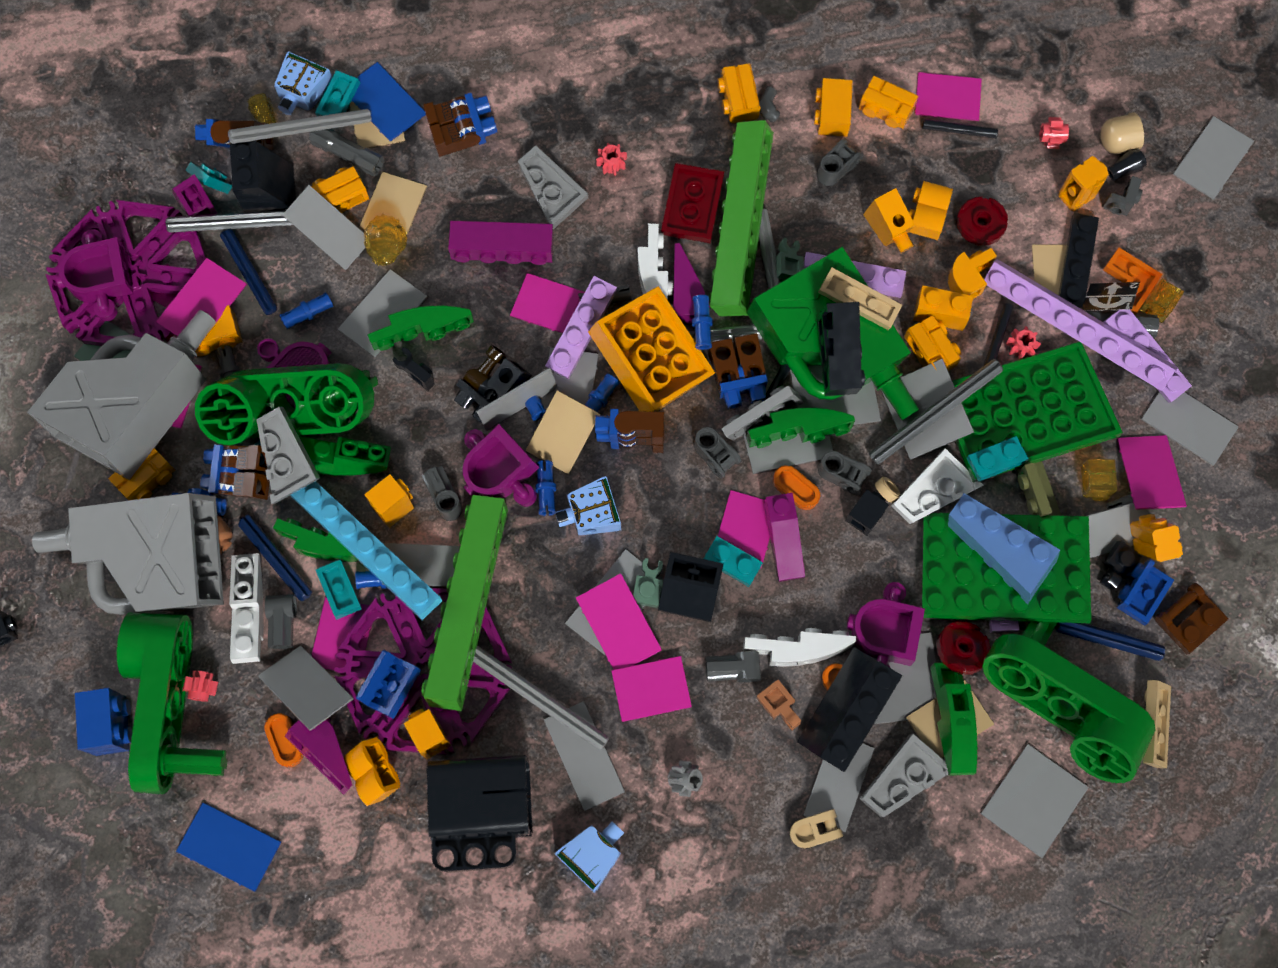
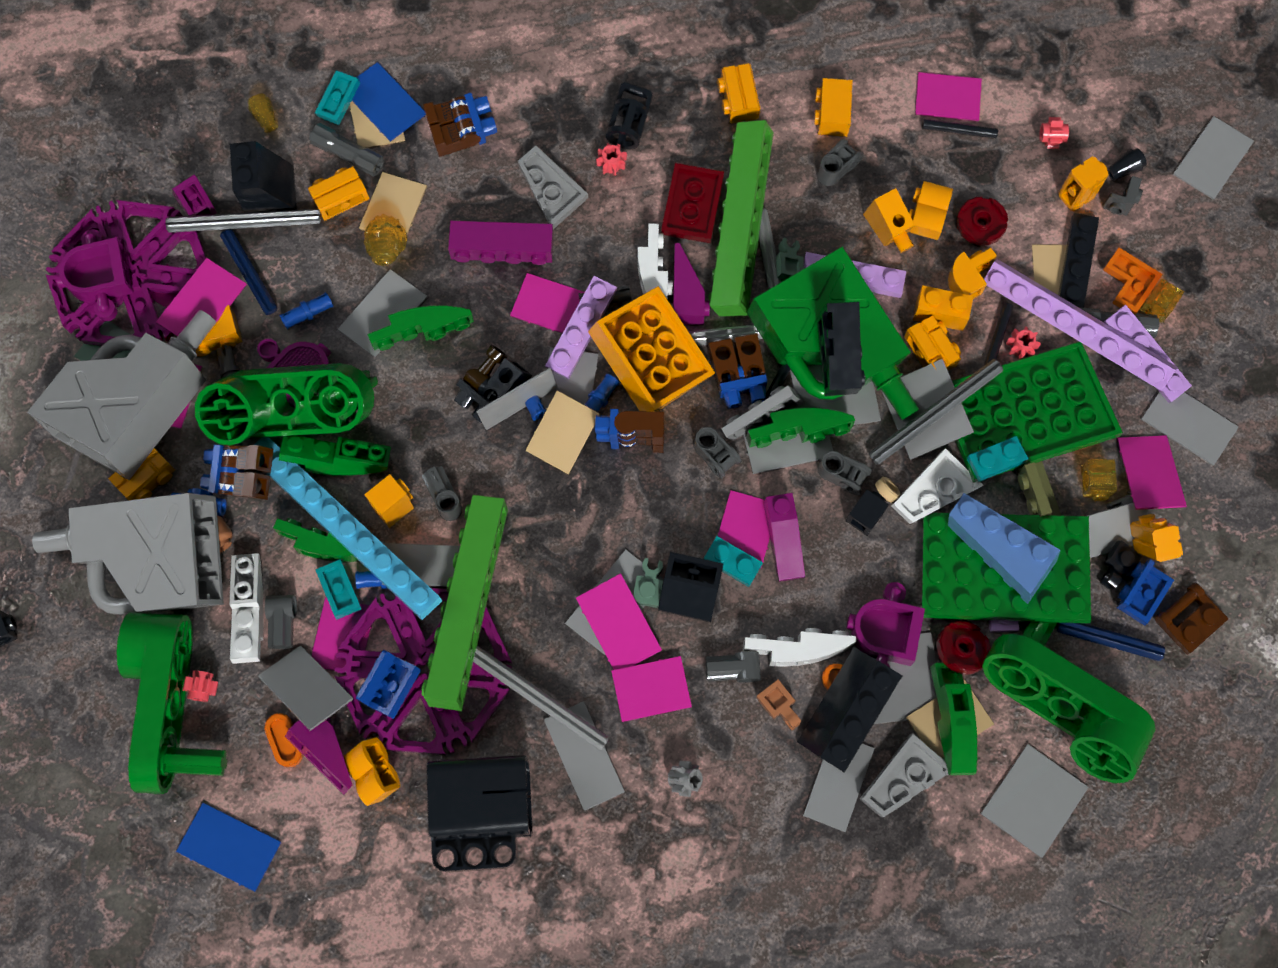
(102, 722): blue brick -> none
(210, 177): teal plate -> none
(216, 132): reddish brown hips -> none
(275, 558): dark blue axle -> none
(286, 458): light grey wing -> none
(299, 126): light grey axle -> none
(300, 83): light blue torso -> none
(326, 227): light grey piece -> none
(419, 373): black plate -> none
(426, 733): light orange brick -> none
(498, 466): magenta piece -> none
(545, 488): blue pin -> none
(591, 509): light blue torso -> none
(592, 854): light blue torso -> none
(631, 111): none -> black piece
(702, 322): blue pin -> none
(767, 106): dark grey arm -> none
(790, 480): orange tile -> none
(806, 834): tan plate -> none
(872, 304): tan plate -> none
(888, 102): light orange brick -> none
(1110, 296): black sticker -> none
(1122, 133): tan helmet -> none
(1158, 706): tan plate -> none

